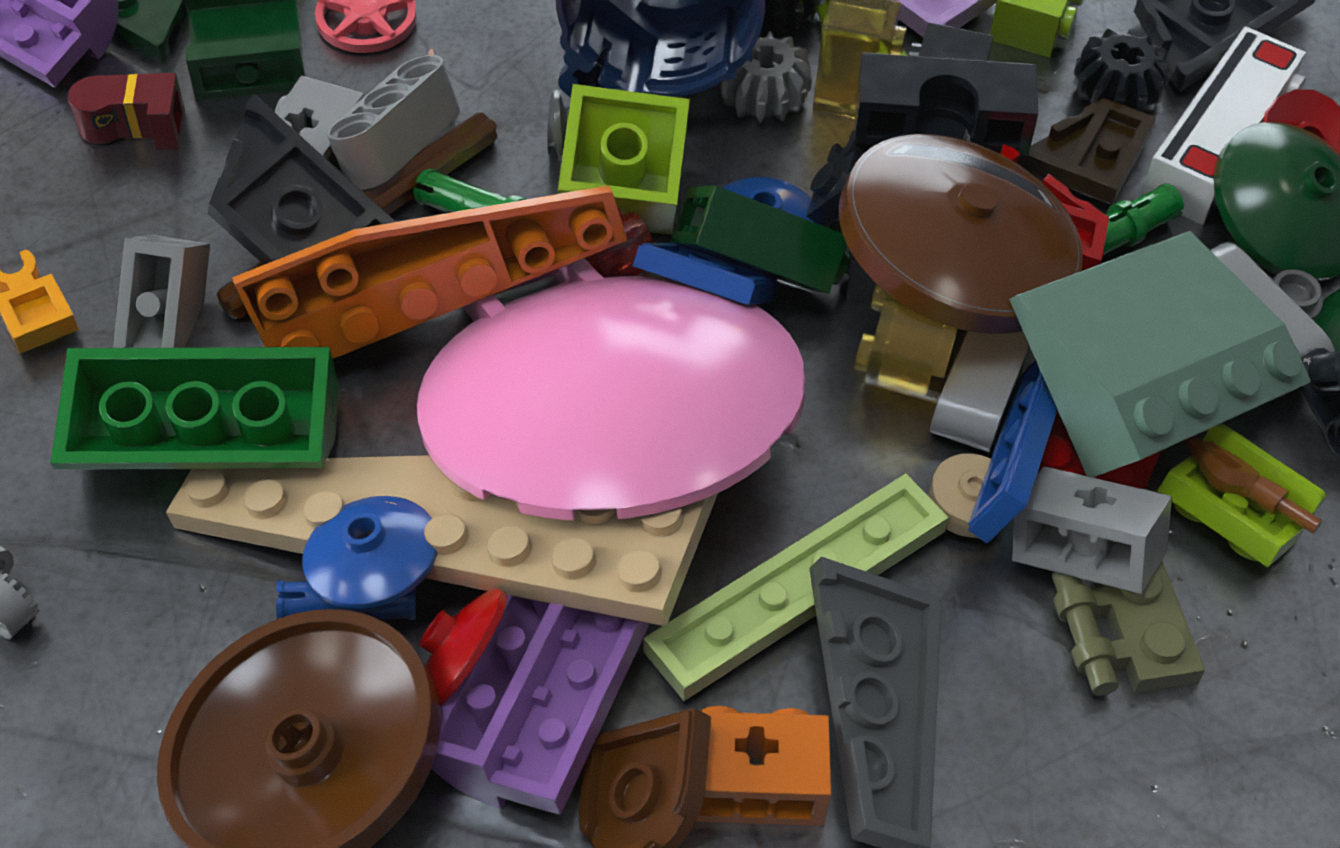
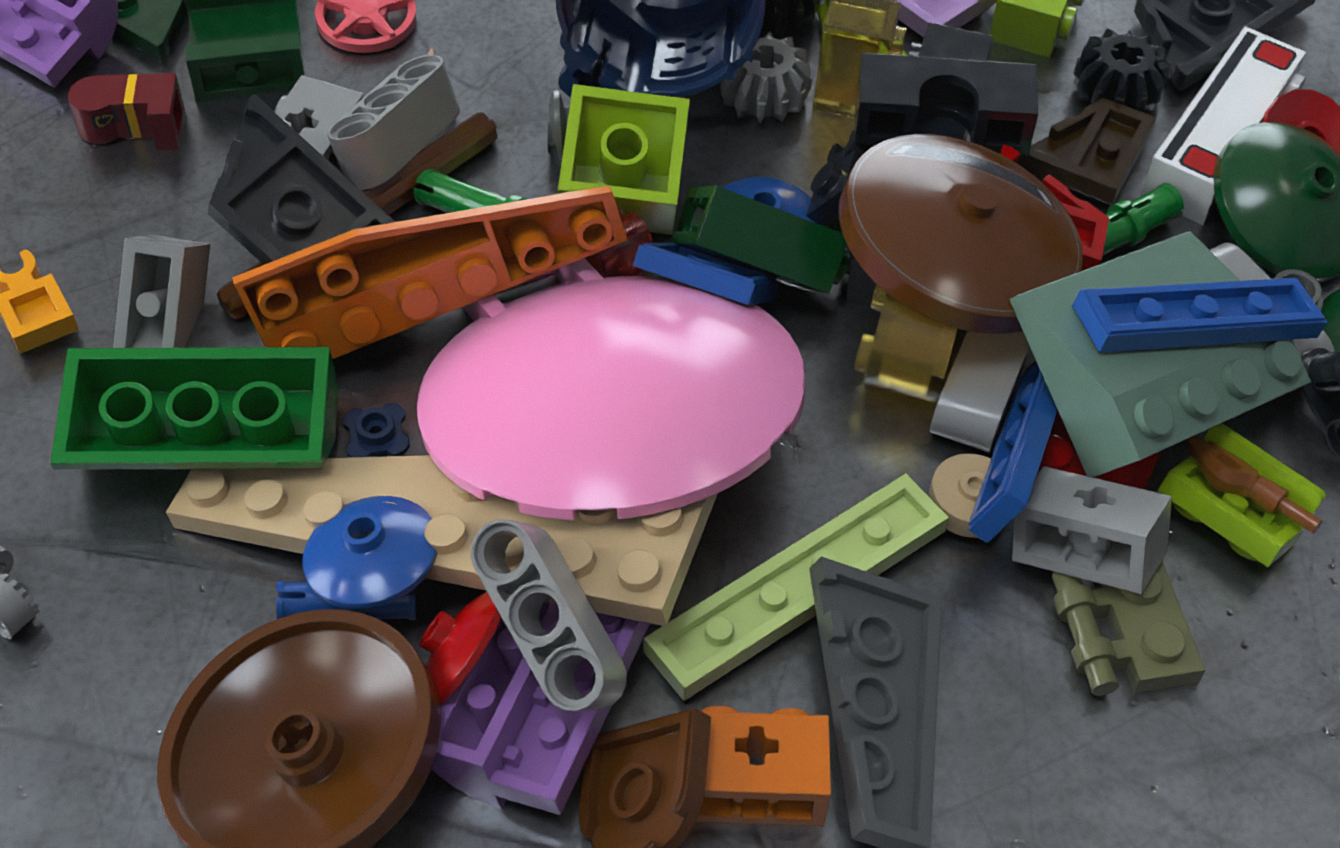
(385, 443): none -> dark blue plate
(519, 599): none -> light grey beam
(1198, 314): none -> blue tile

